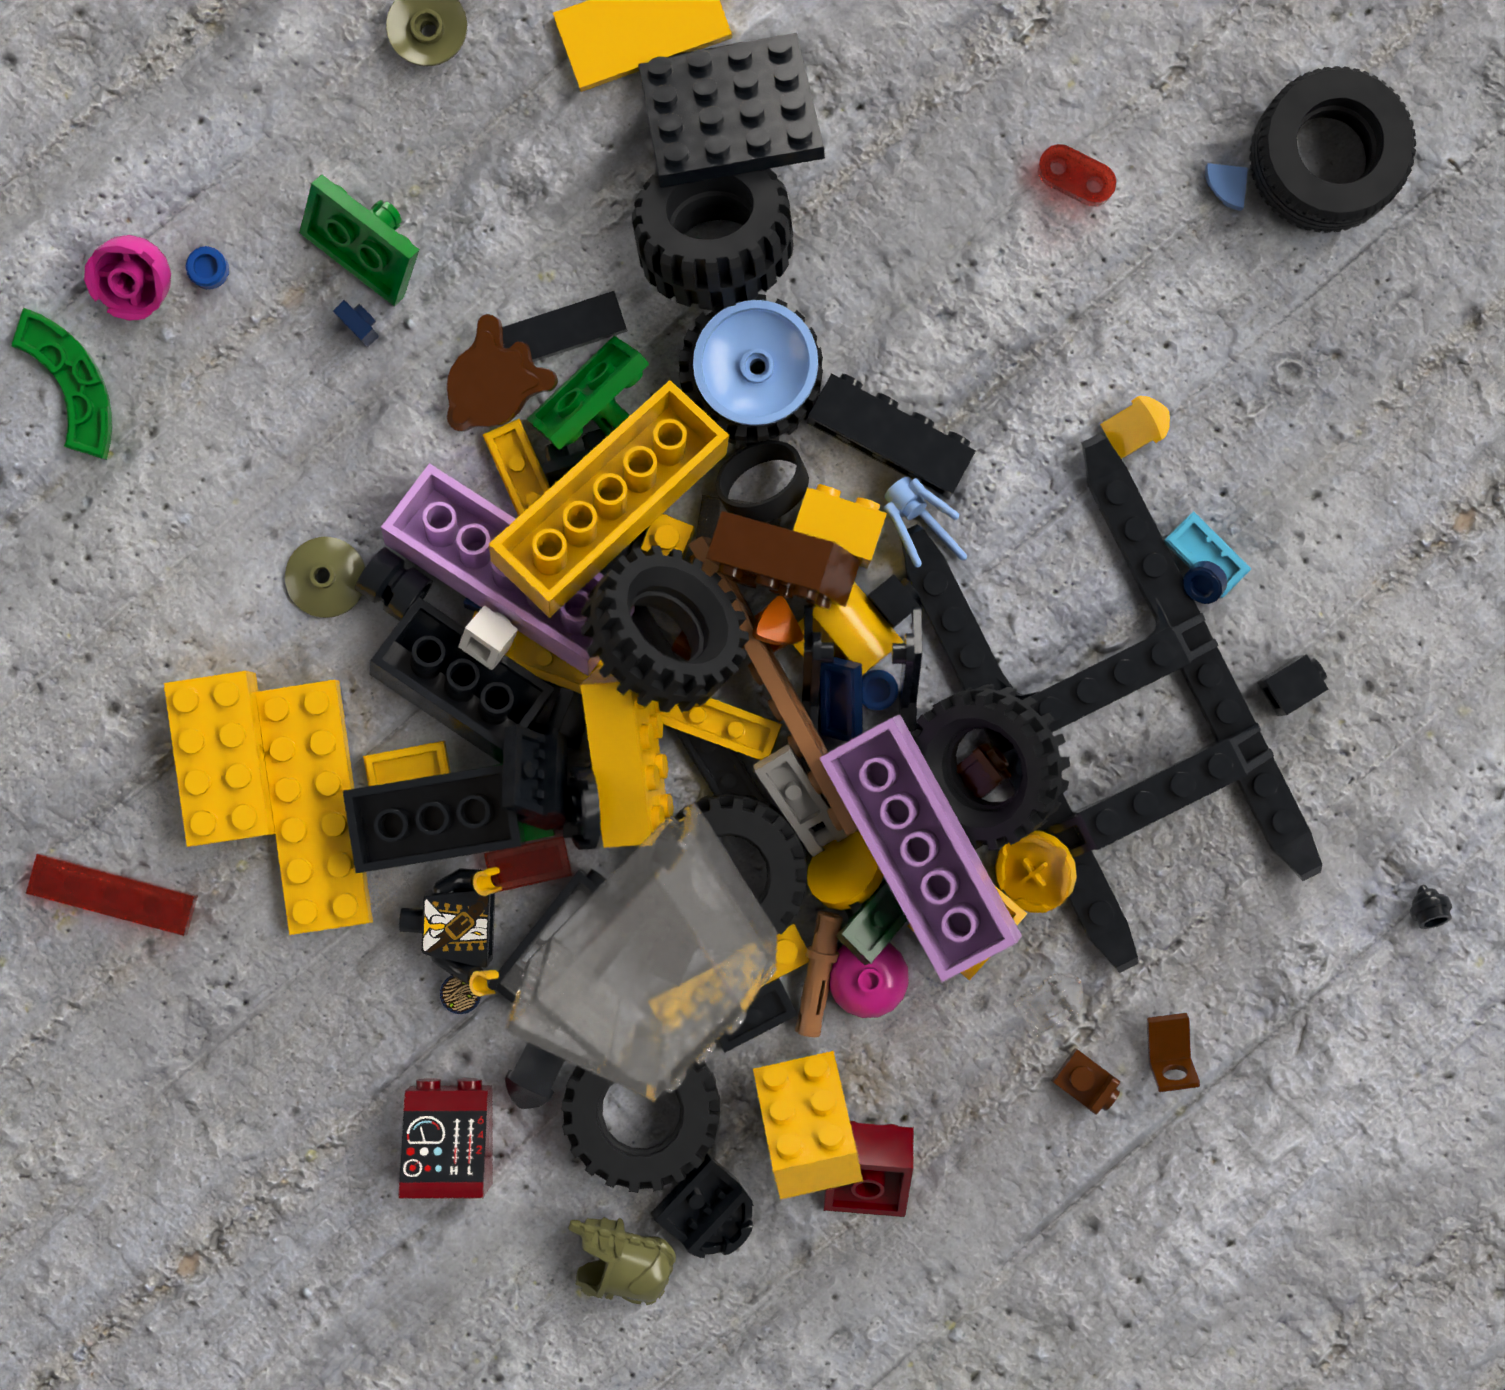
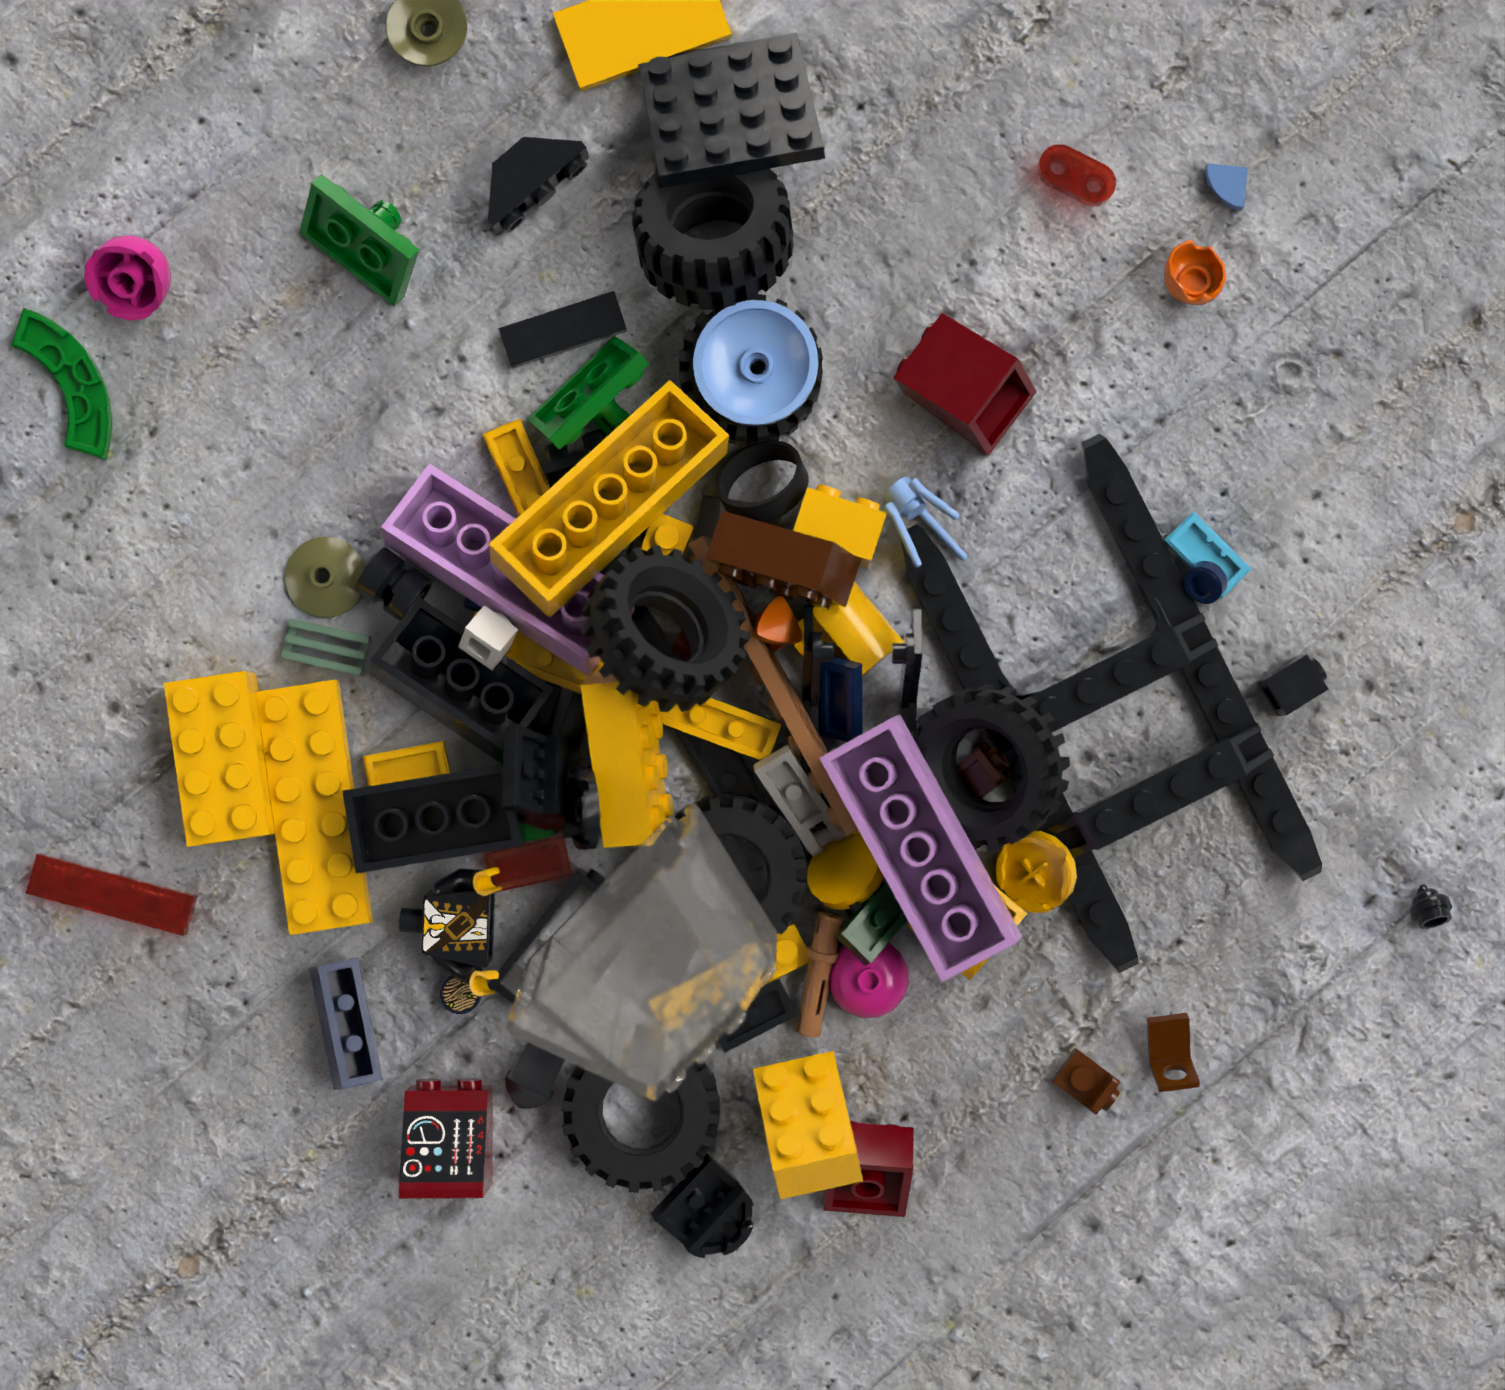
(207, 267): blue tile -> none
(292, 639): none -> sand green tile
(345, 1024): none -> dark blue brick
(358, 321): dark blue plate -> none
(492, 381): reddish brown tile -> none
(529, 177): none -> black slope
(627, 1262): olive helmet -> none
(878, 690): blue tile -> none
(890, 435): black brick -> none
(894, 599): black plate -> none
(965, 382): none -> dark red slope
(1137, 425): yellow tile -> none
(1194, 274): none -> orange hair
(1365, 107): black tyre -> none

